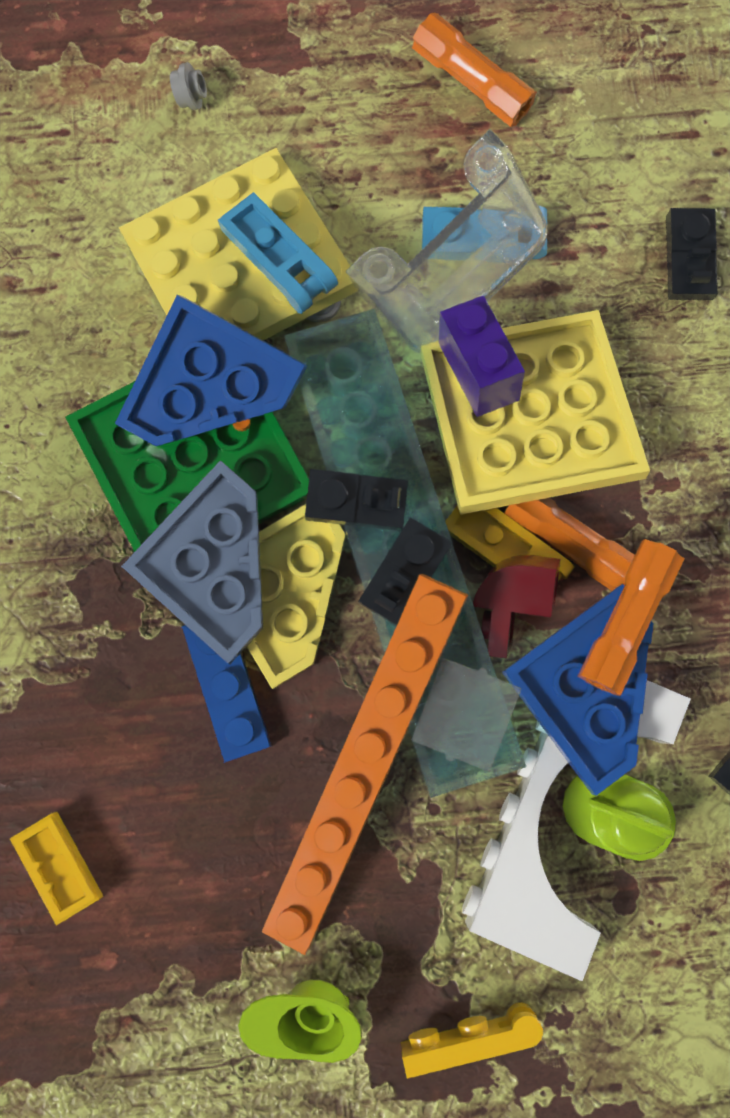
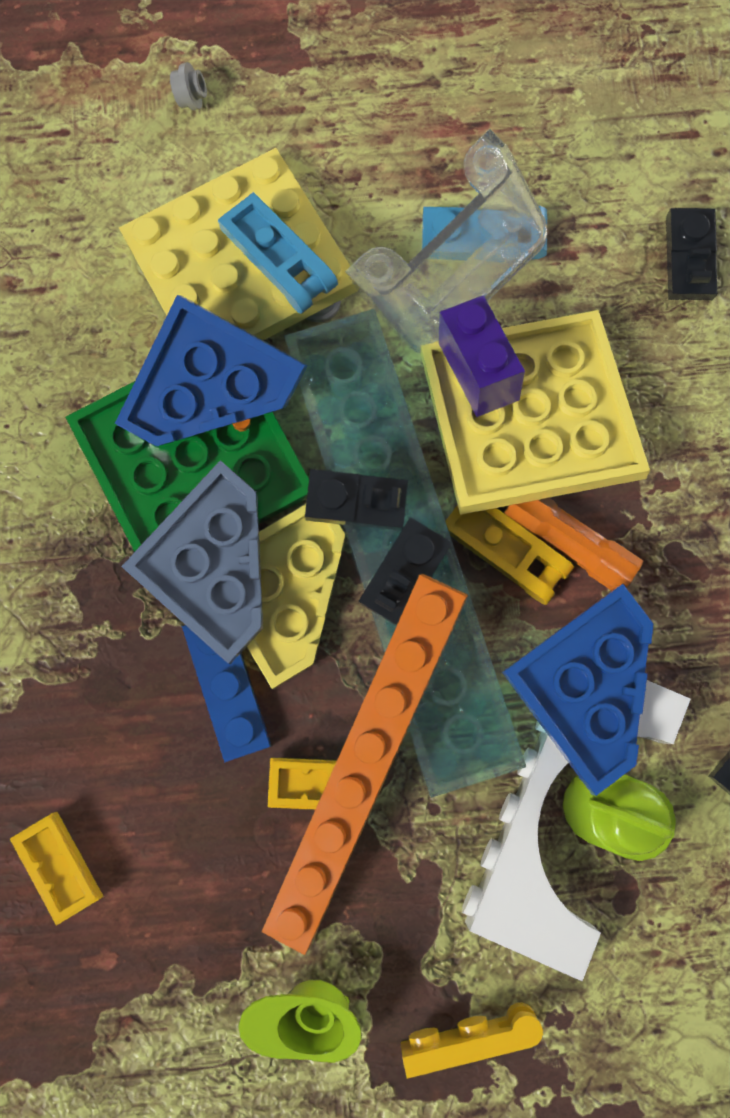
(297, 782): none -> yellow plate
(448, 50): orange axle -> none
(466, 714): clear piece -> none
(515, 586): dark red brick -> none
(646, 583): orange axle -> none

